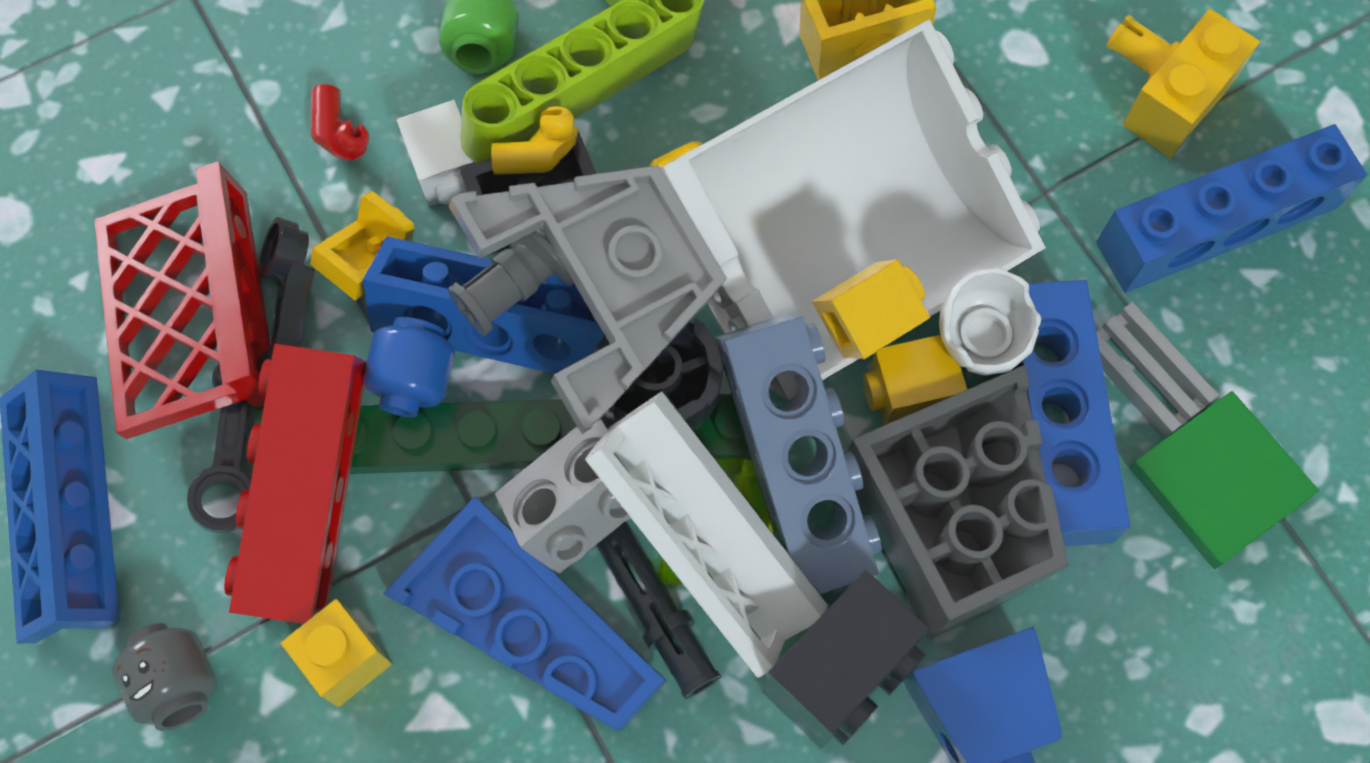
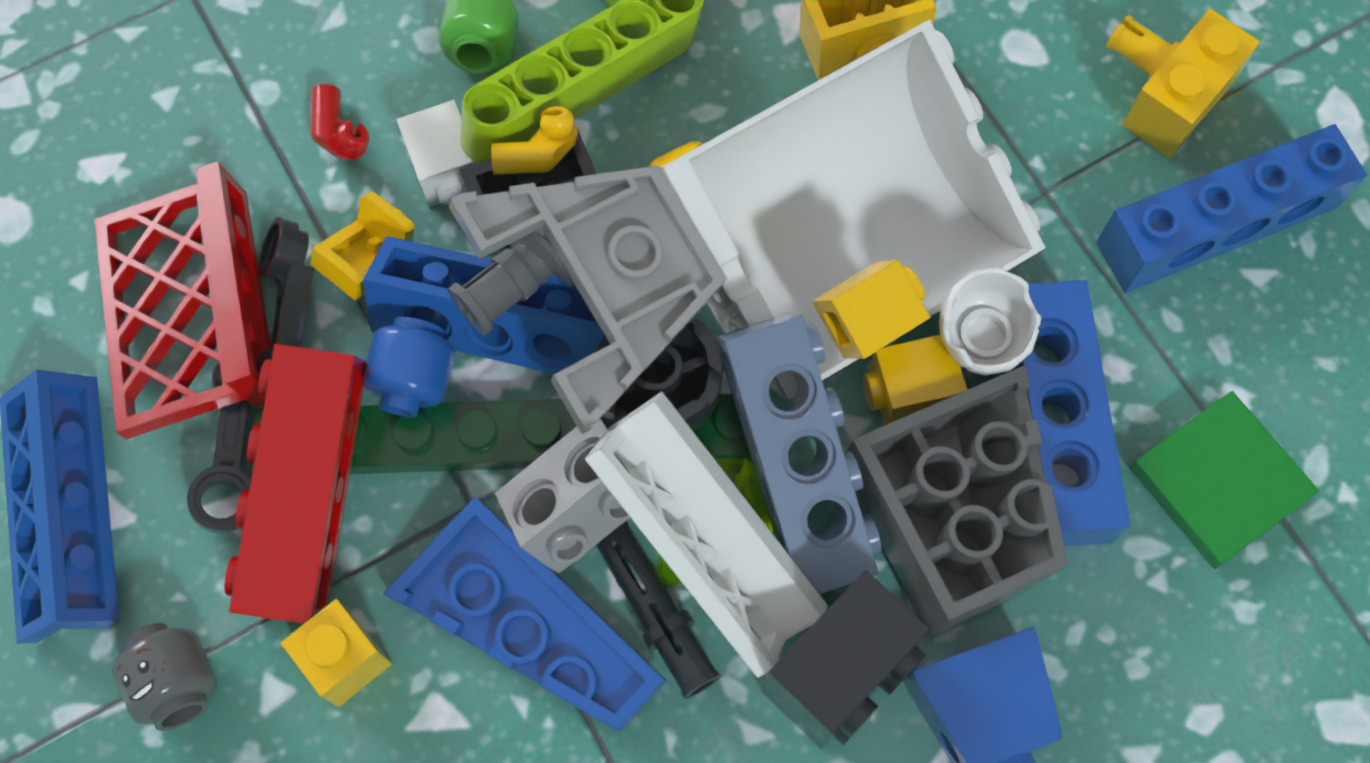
(1167, 356): light grey tile -> none

